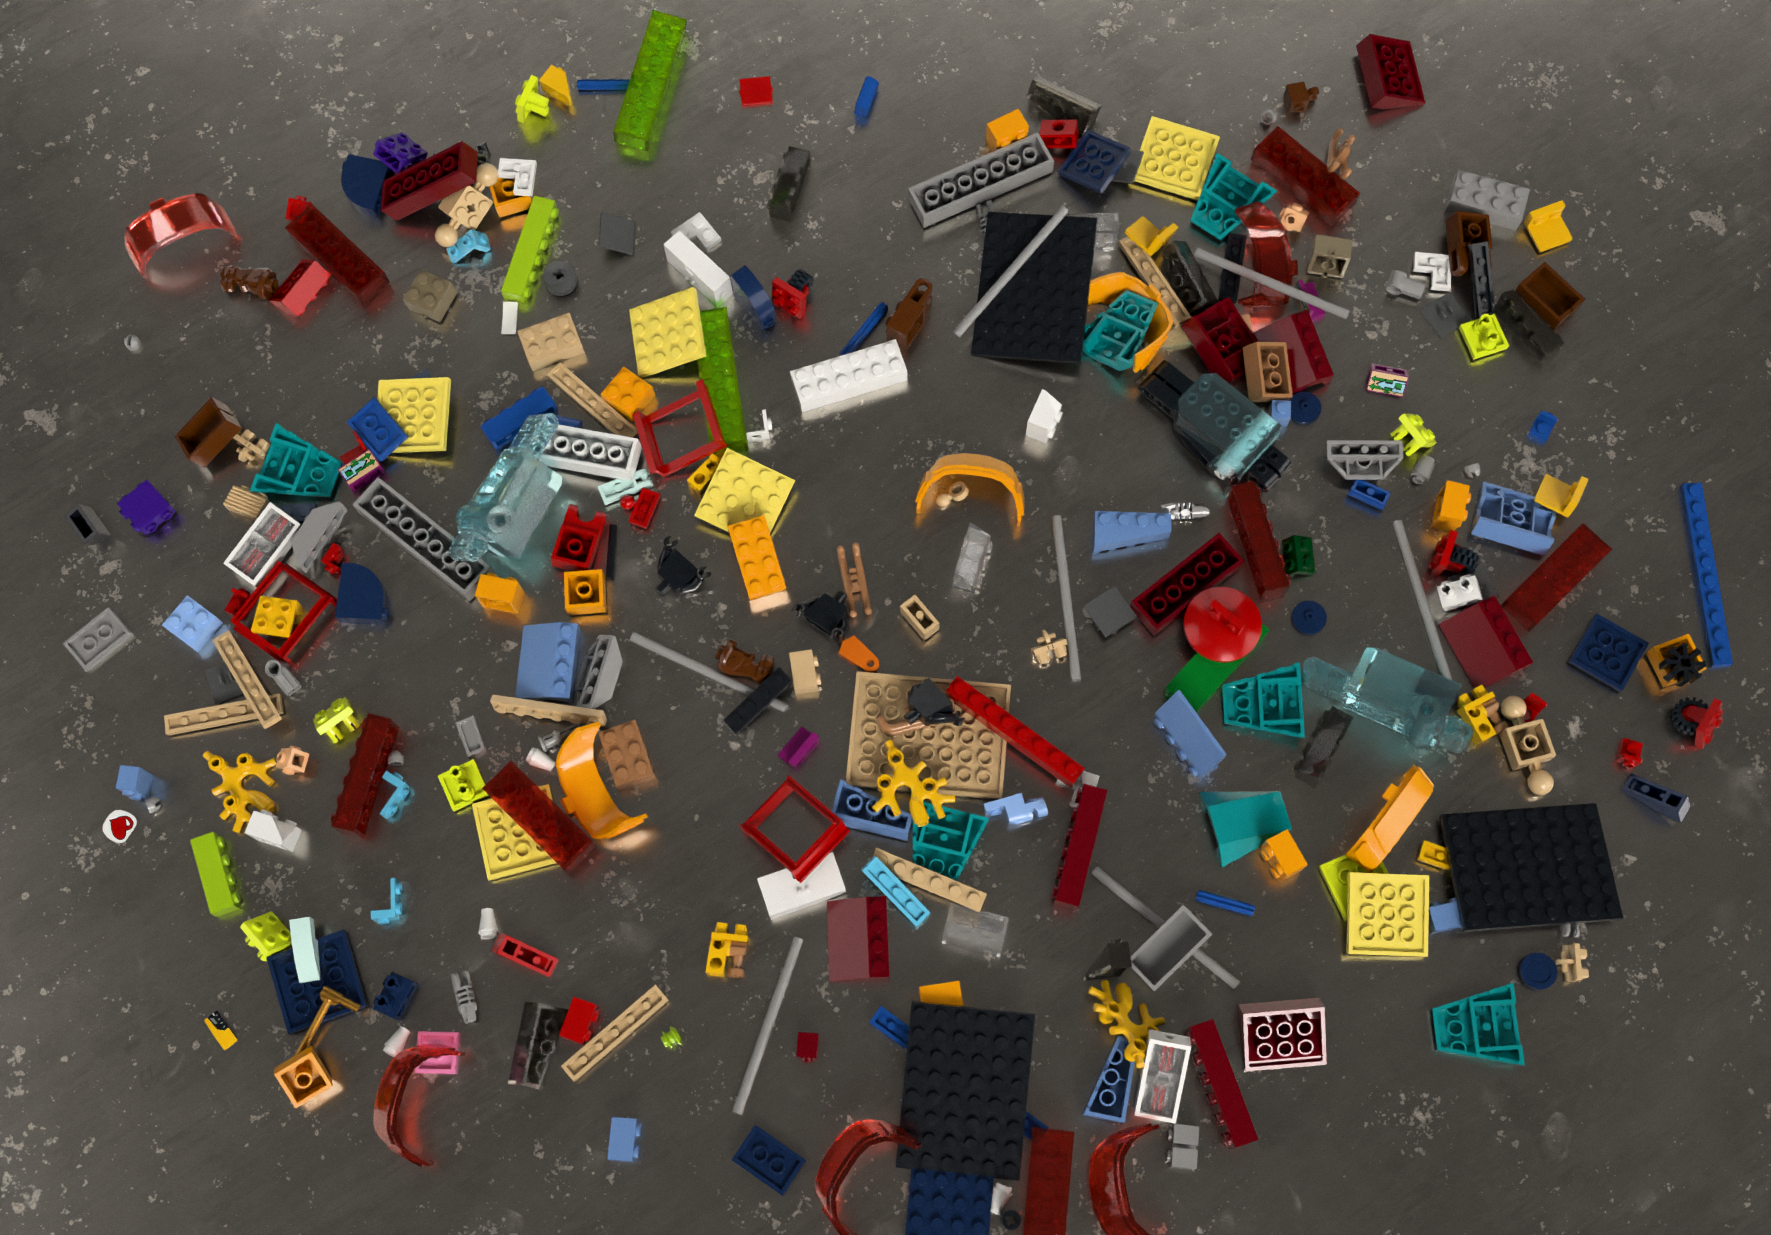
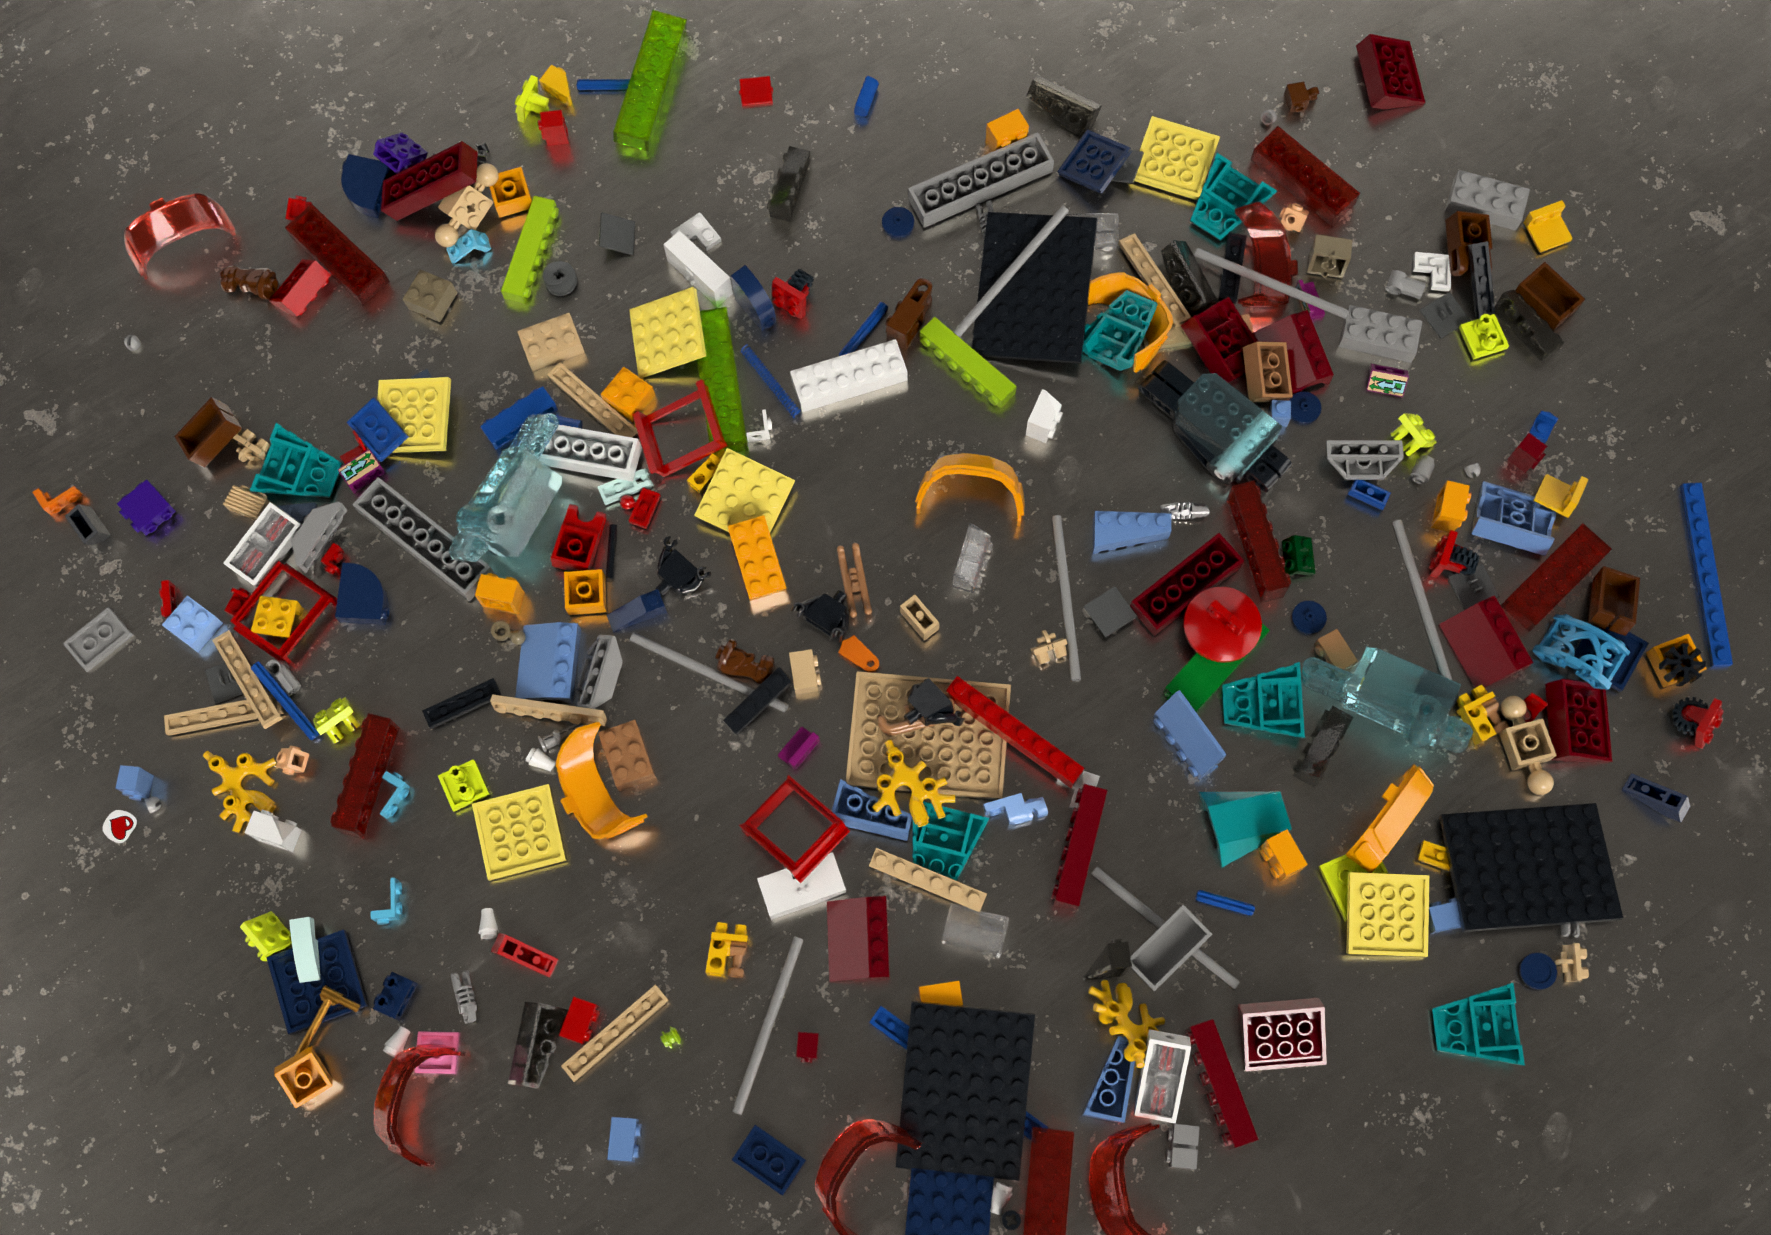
(55, 505): none -> orange bracket
(168, 596): none -> red plate
(215, 874): lime brick -> none
(220, 1030): yellow sticker -> none
(285, 701): none -> blue axle
(395, 759): light grey hinge -> none
(461, 703): none -> black plate
(471, 736): light grey tile -> none
(509, 319): white sticker -> none
(517, 636): none -> dark tan plate
(522, 171): white plate -> none
(539, 817): clear red brick -> none
(553, 128): none -> red brick
(637, 611): none -> dark blue slope
(769, 376): none -> blue piece
(895, 891): medium azure plate -> none
(898, 222): none -> dark blue piece
(957, 492): tan plate -> none
(967, 362): none -> lime brick
(1059, 133): red brick -> none
(1149, 236): yellow bracket -> none
(1335, 650): none -> medium nougat piece
(1339, 156): medium nougat piece -> none
(1380, 334): none -> light grey piece
(1459, 593): white brick -> none
(1528, 453): none -> dark red brick
(1578, 721): none -> dark red slope
(1591, 674): none -> dark azure fence
(1614, 600): none -> reddish brown piece
(1630, 753): red bracket -> none

